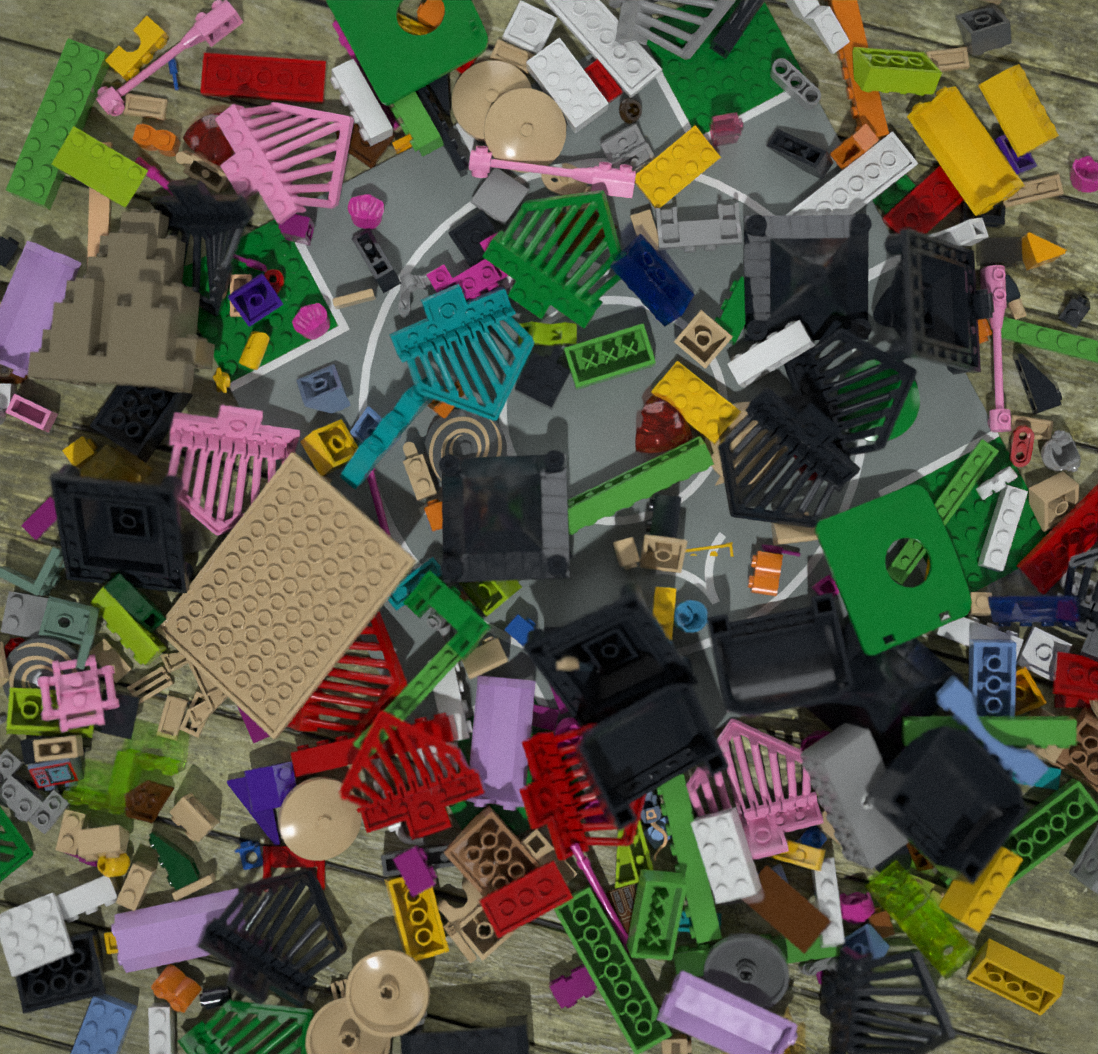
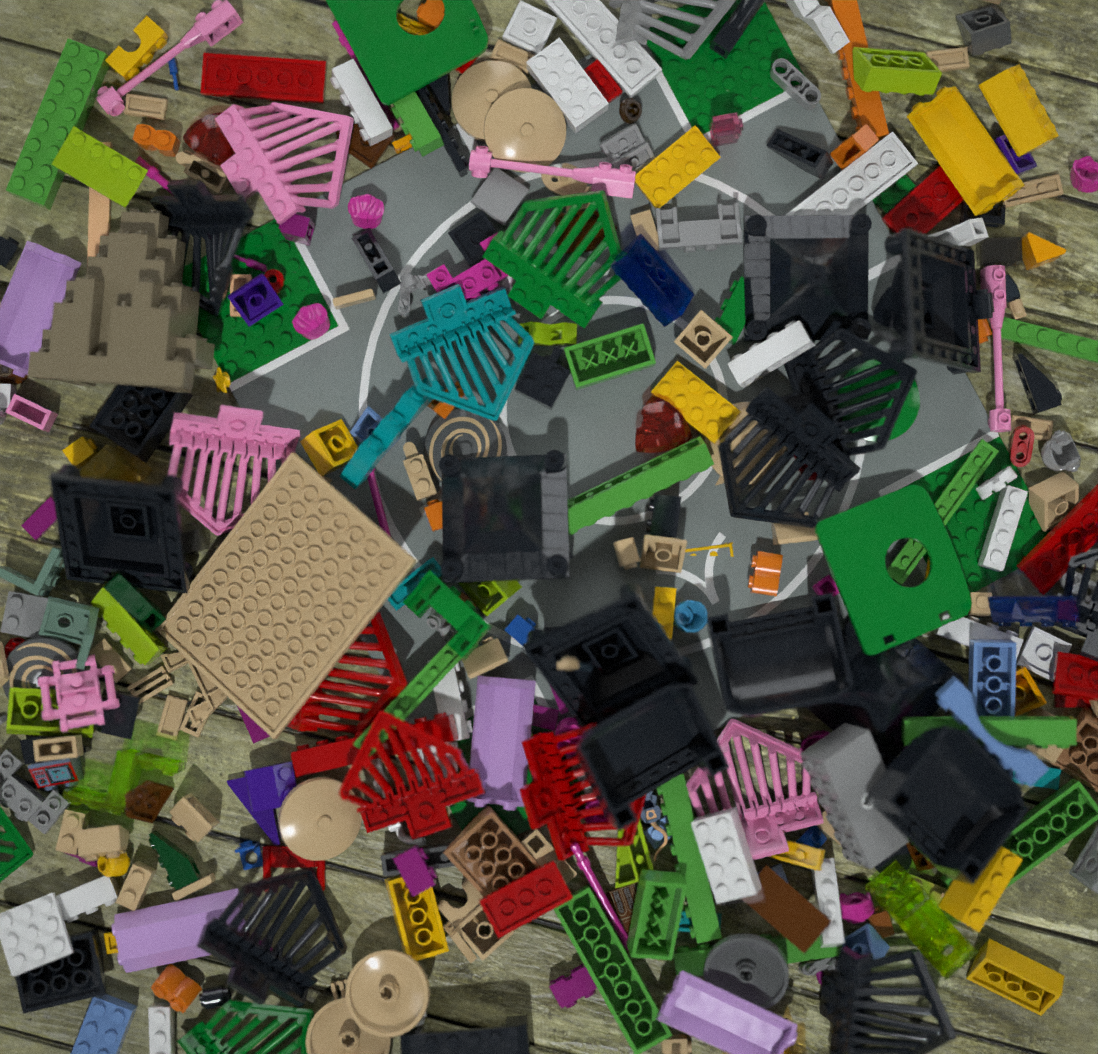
(254, 350): yellow arm -> none
(323, 390): sand blue slope -> none
(778, 550): magenta piece -> none
(1075, 309): black bracket -> none

